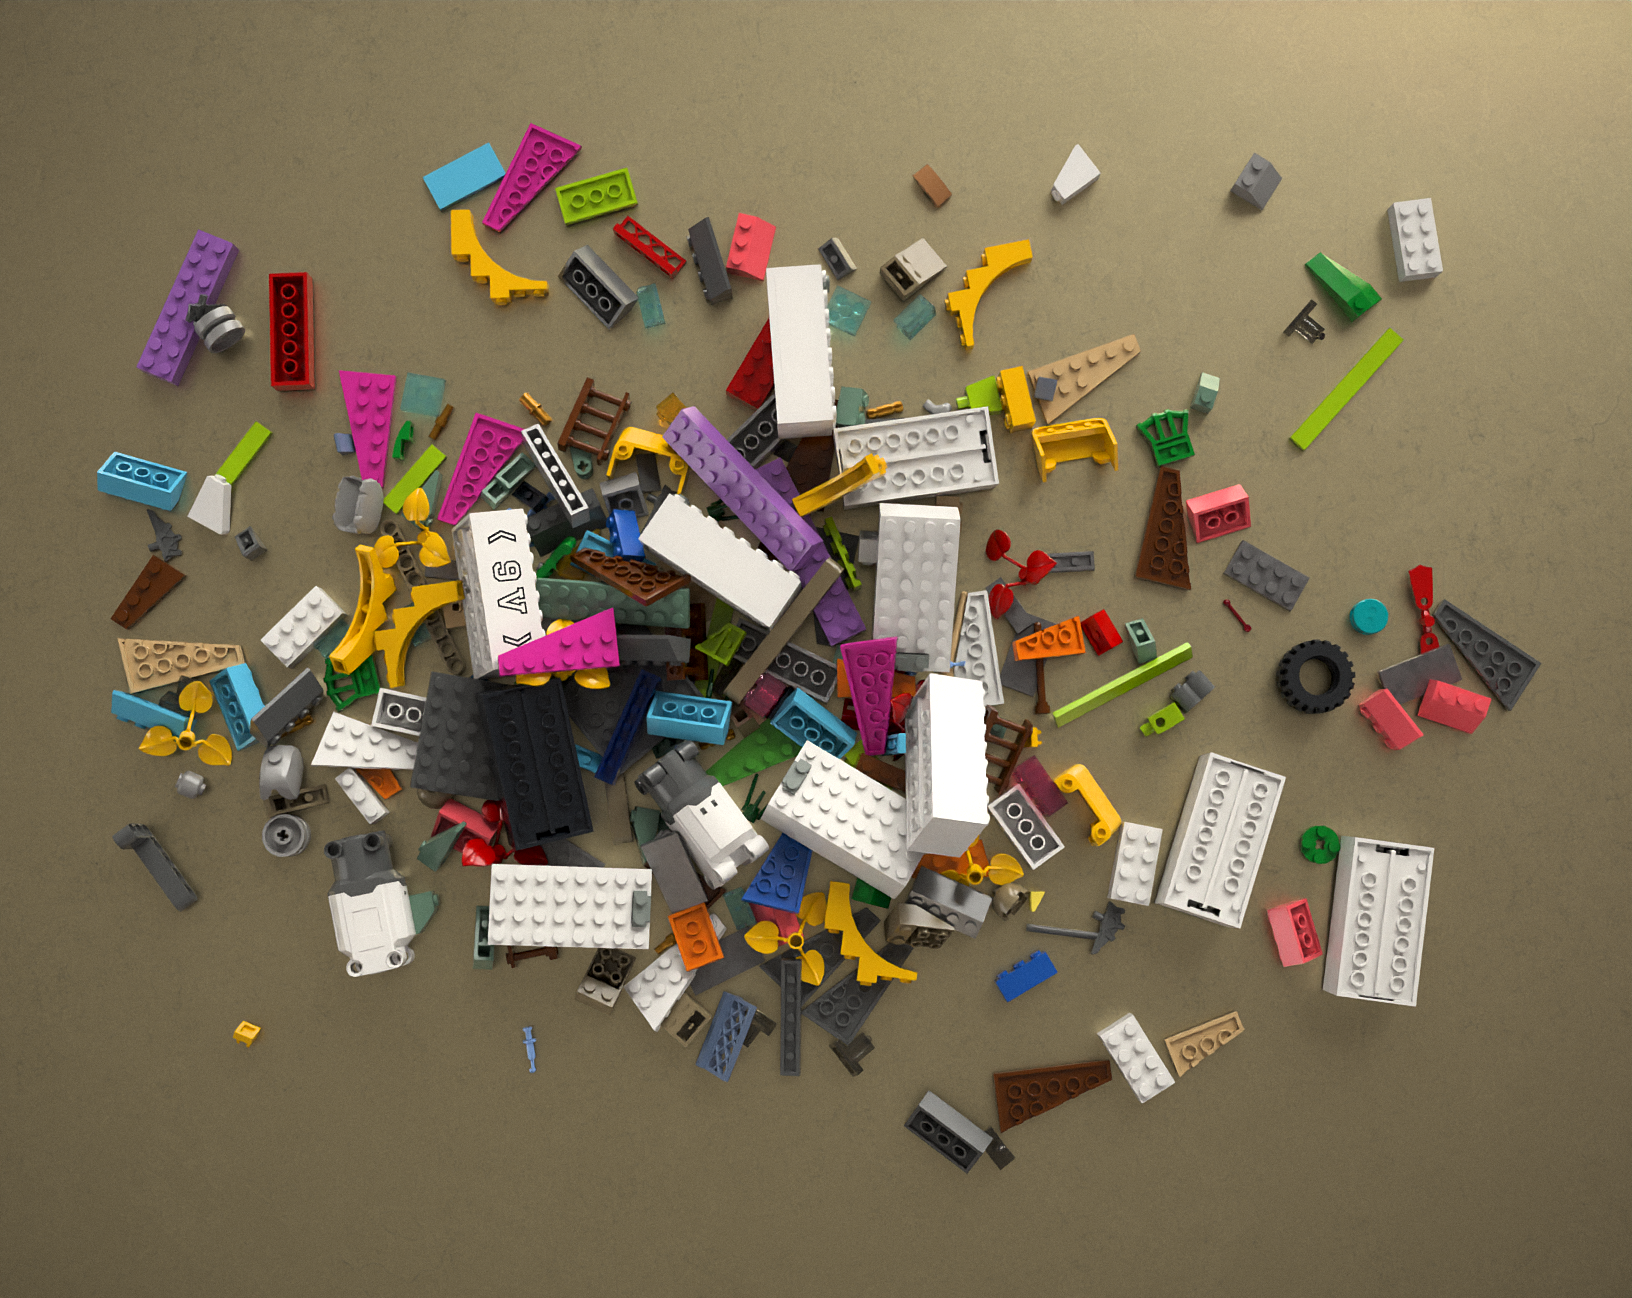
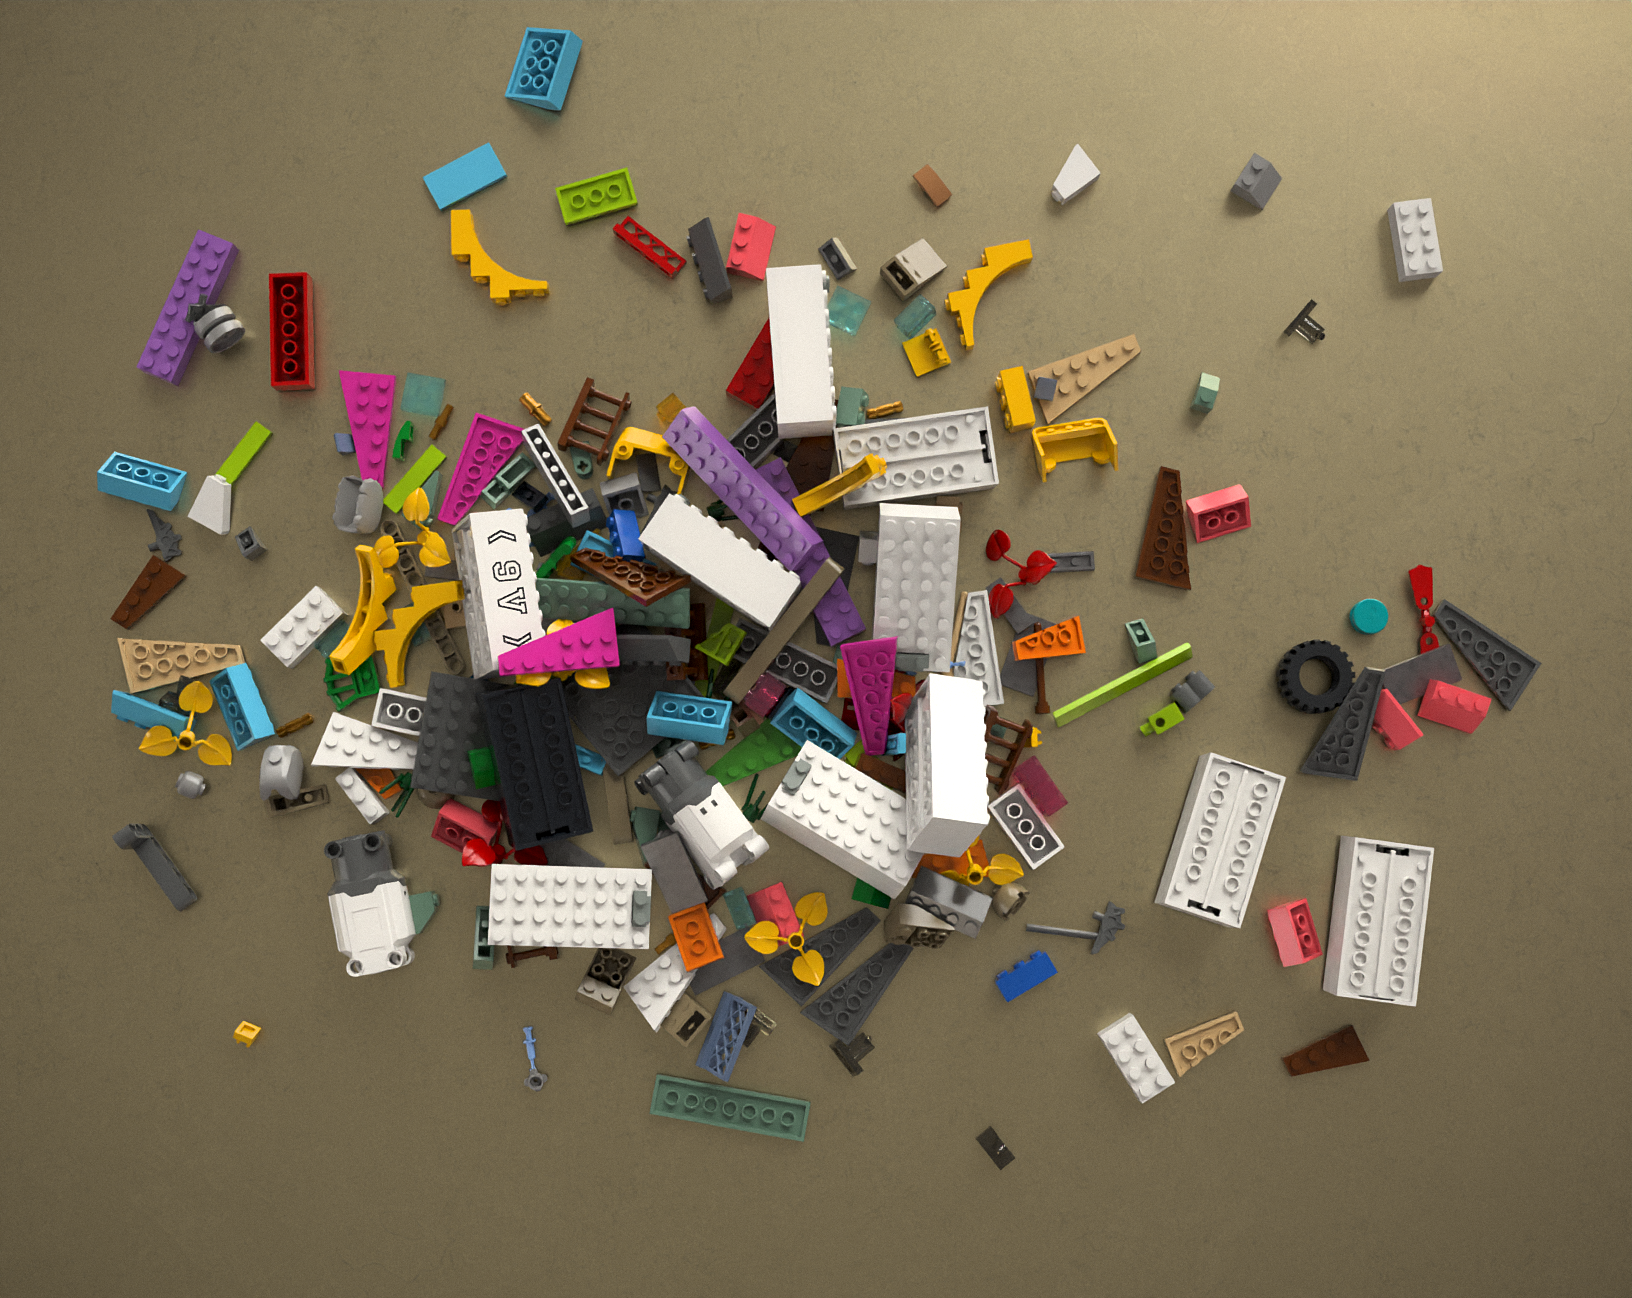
(274, 835): light grey wheel -> none
(286, 709): dark grey slope -> none
(405, 784): none -> dark green plant
(438, 848): sand green slope -> none
(481, 767): none -> green slope
(532, 168): dark pink wing -> none
(534, 1074): none -> light grey plate
(544, 67): none -> medium azure slope
(598, 286): dark grey slope -> none
(627, 727): clear blue brick -> none
(650, 306): clear light blue hinge -> none
(730, 1107): none -> sand green plate
(781, 877): blue wing -> none
(791, 1017): dark grey plate -> none
(837, 547): lime wing -> none
(853, 945): yellow arch -> none
(926, 352): none -> yellow hinge
(936, 409): light grey arm -> none
(948, 1132): dark grey slope -> none
(981, 394): lime torso -> none
(1034, 899): light yellow slope -> none
(1038, 1090): reddish brown wing -> none
(1080, 779): yellow windscreen -> none
(1101, 632): red panel -> none
(1134, 863): white brick -> none
(1171, 448): green plate -> none
(1246, 627): dark red hinge -> none
(1266, 575): flat silver plate -> none
(1329, 1052): none -> reddish brown wing
(1330, 847): green plate -> none
(1345, 288): green wedge -> none
(1346, 389): lime tile -> none
(1346, 737): none -> dark grey wing

